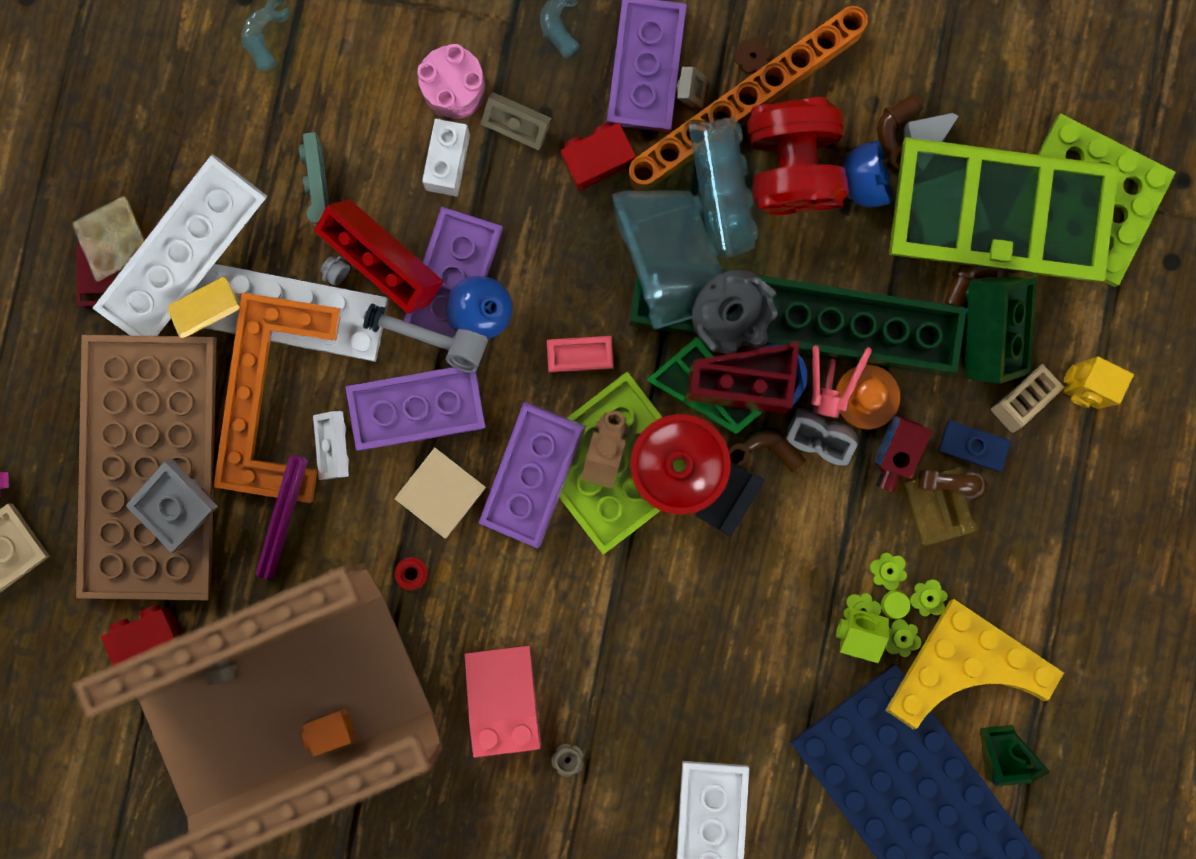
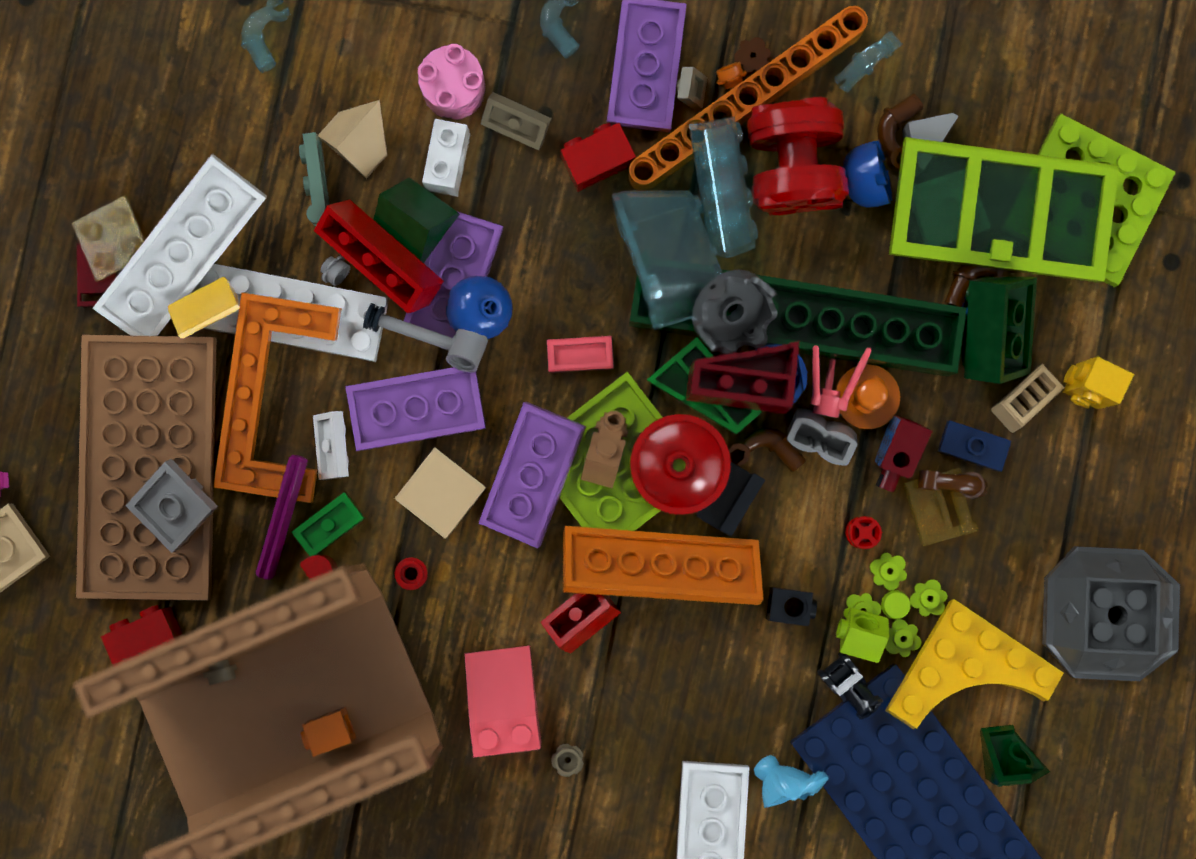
(318, 565): none -> red brick
(328, 524): none -> green plate
(358, 137): none -> tan slope
(414, 217): none -> dark green slope
(579, 619): none -> red brick
(661, 565): none -> orange plate
(730, 75): none -> orange plate
(776, 602): none -> black brick
(785, 782): none -> medium azure hair
(846, 682): none -> black connector
(864, 62): none -> clear light blue piece
(868, 529): none -> red wheel
(1077, 609): none -> dark grey piece

